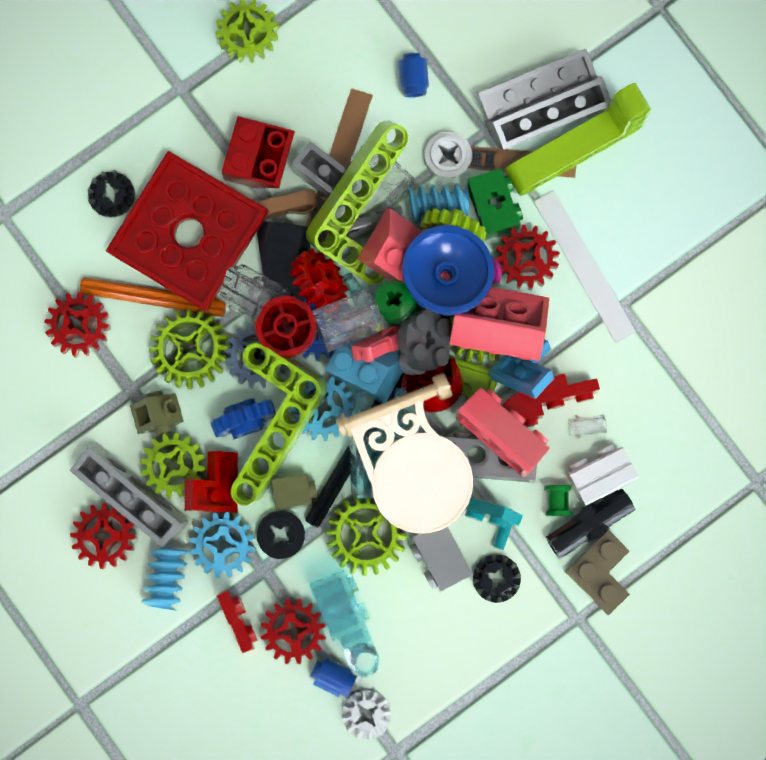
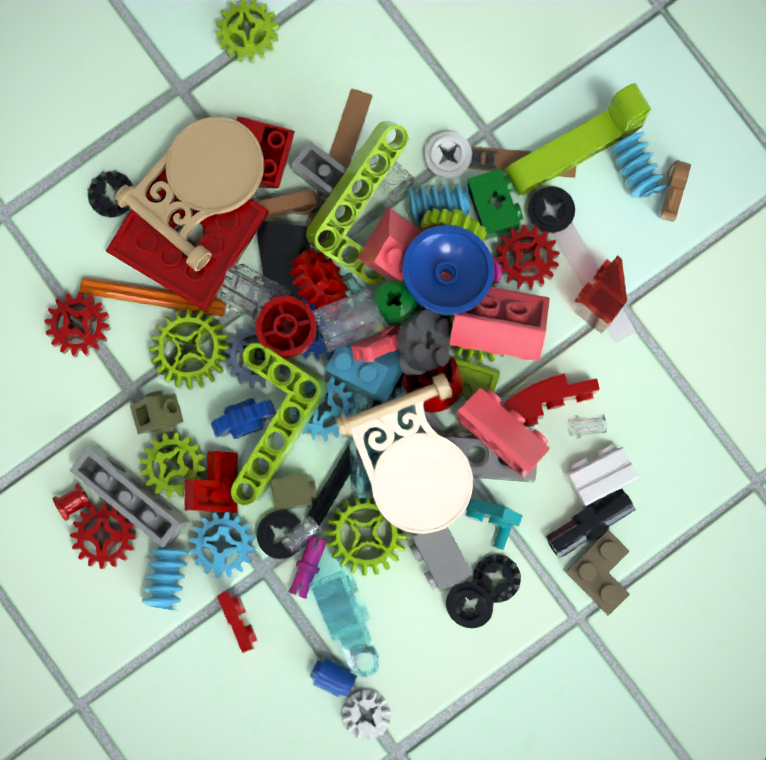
(71, 502): none -> red bush
(210, 170): none -> tan piece
(291, 617): red gear -> none
(299, 534): none -> clear pin
(307, 567): none -> dark pink pin
(367, 223): light grey pin -> none
(413, 75): blue brick -> none
(469, 617): none -> black gear
(522, 374): dark azure plate -> none
(543, 99): light grey brick -> none
(553, 196): none -> black gear
(558, 500): green bush -> none
(605, 299): none -> clear red slope
(637, 166): none -> medium azure piece
(675, 190): none -> medium nougat piece

